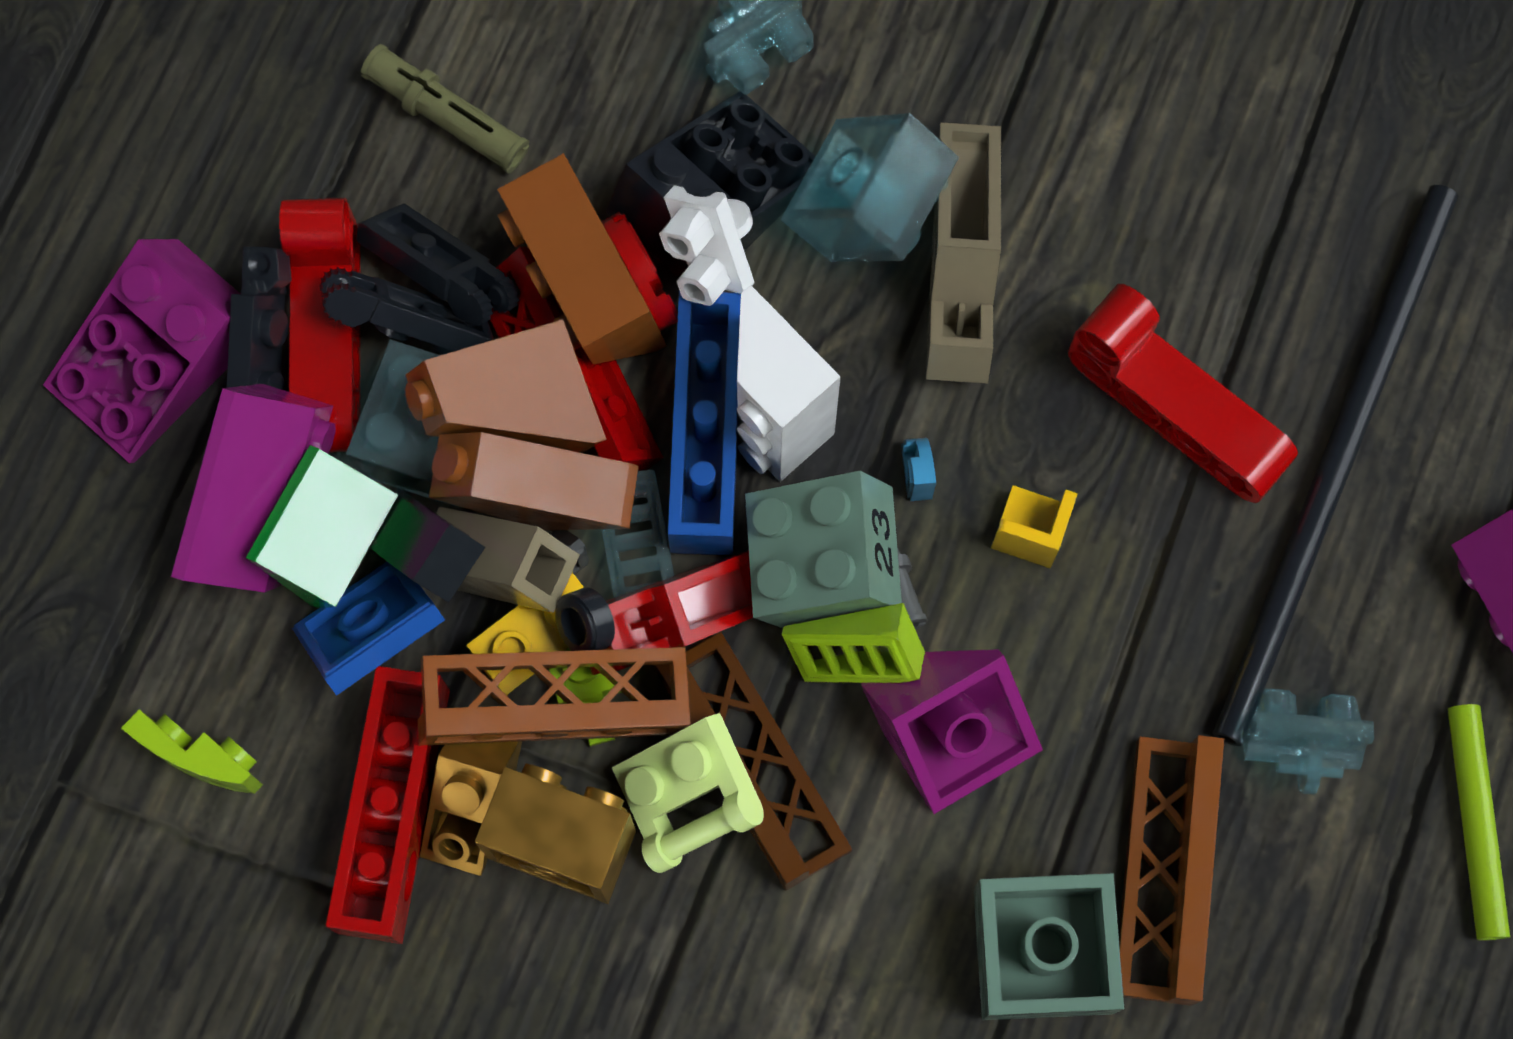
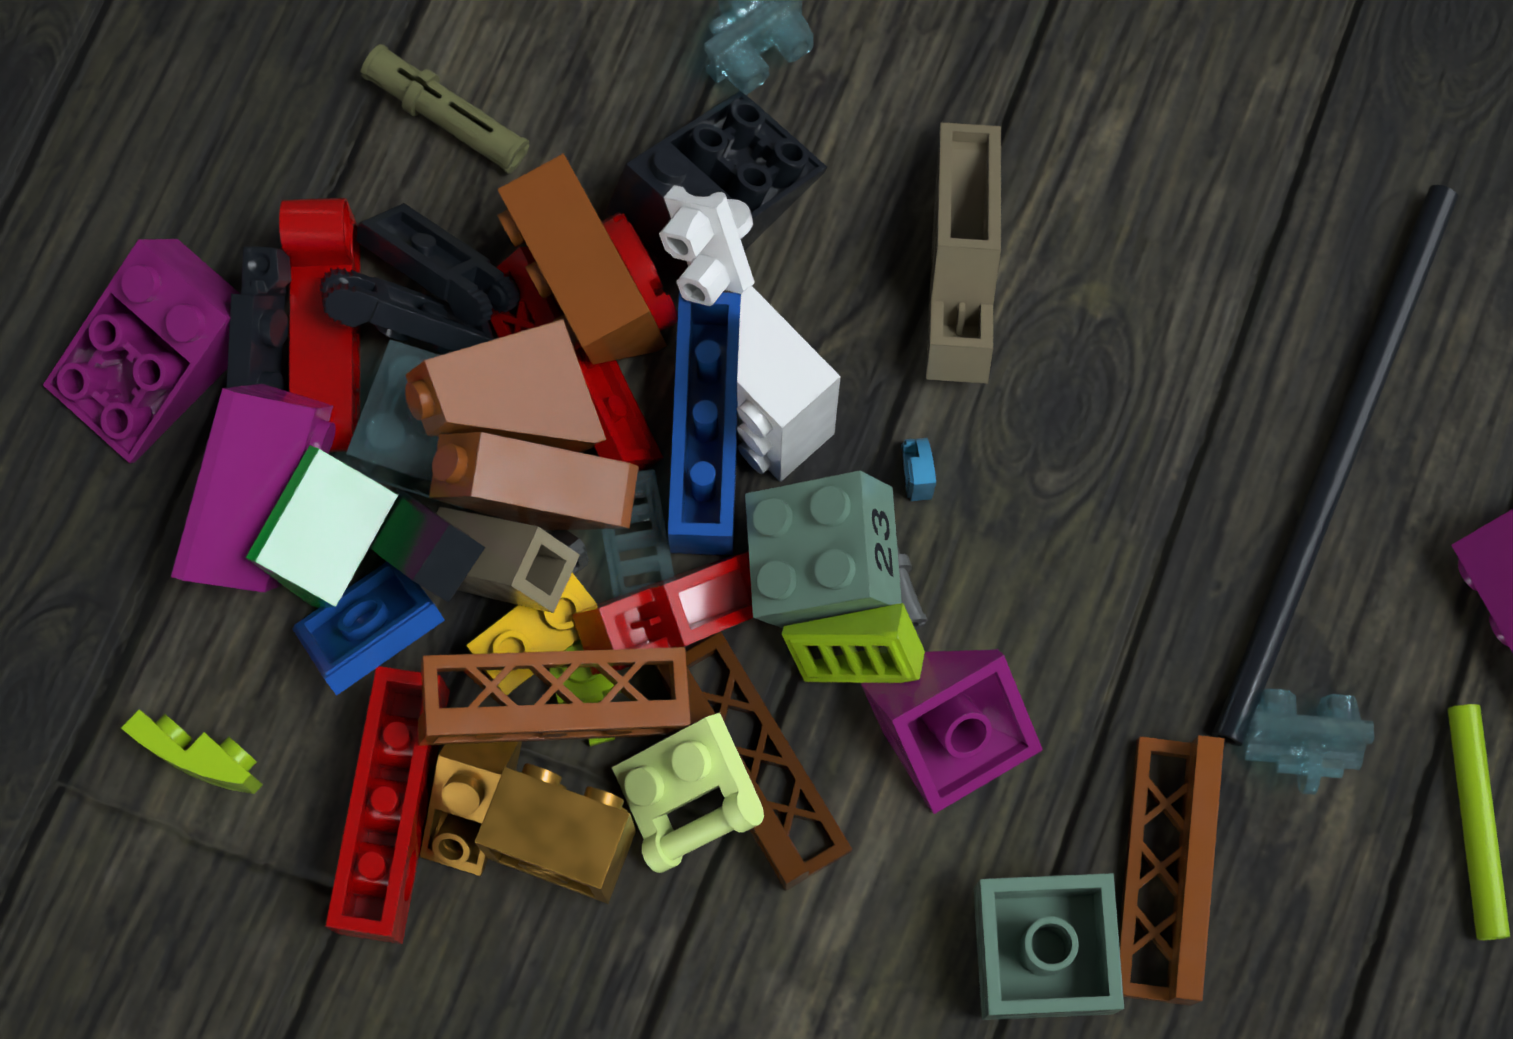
(584, 620): black tile -> none
(870, 188): clear light blue brick -> none
(1033, 525): yellow panel -> none
(1177, 397): red beam -> none

